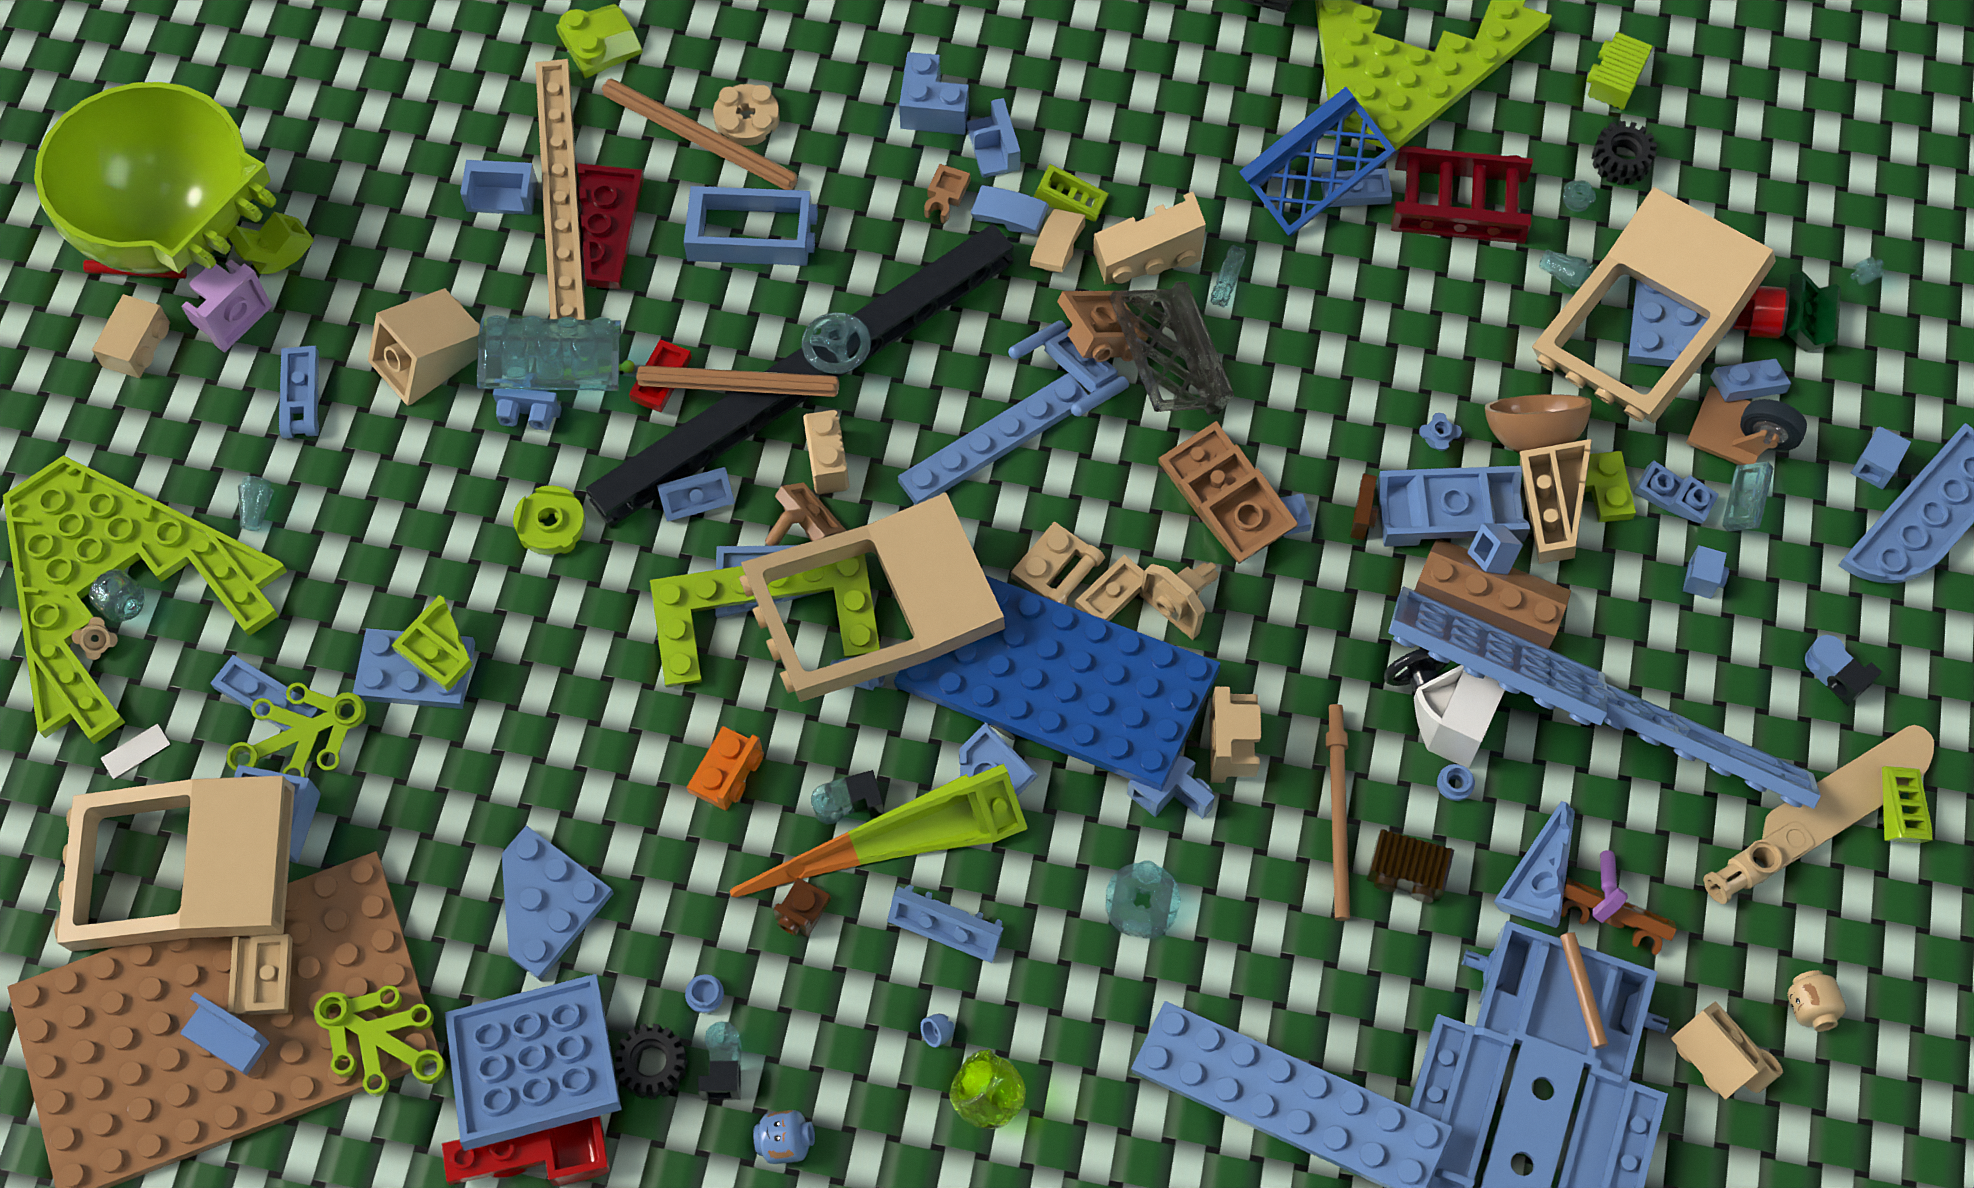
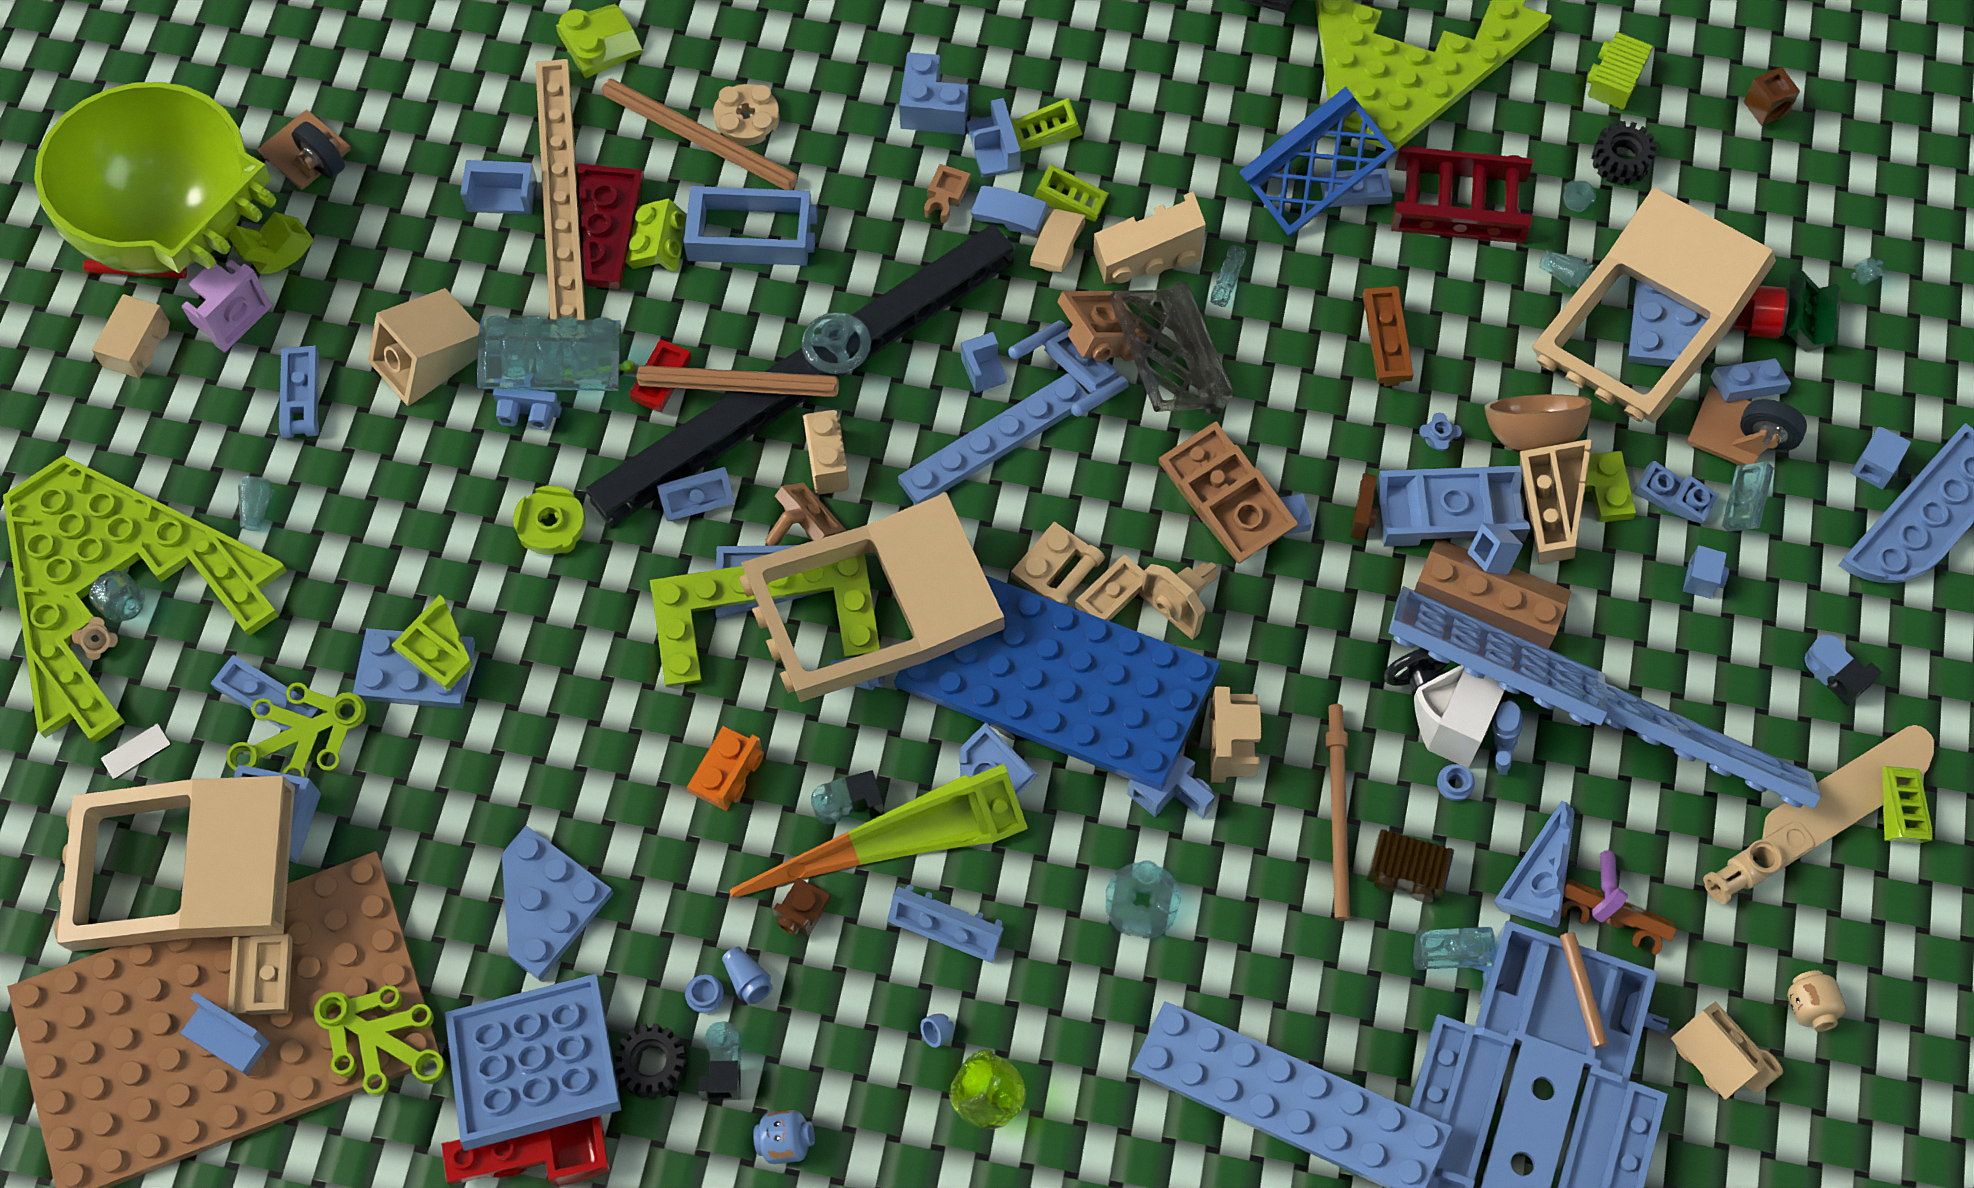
(305, 150): none -> medium nougat plate
(657, 235): none -> lime bracket
(748, 977): none -> medium blue cone
(982, 362): none -> medium blue panel
(1048, 136): none -> lime slope
(1388, 335): none -> dark orange plate
(1453, 948): none -> clear light blue plate
(1506, 727): none -> medium blue piece
(1771, 96): none -> reddish brown brick

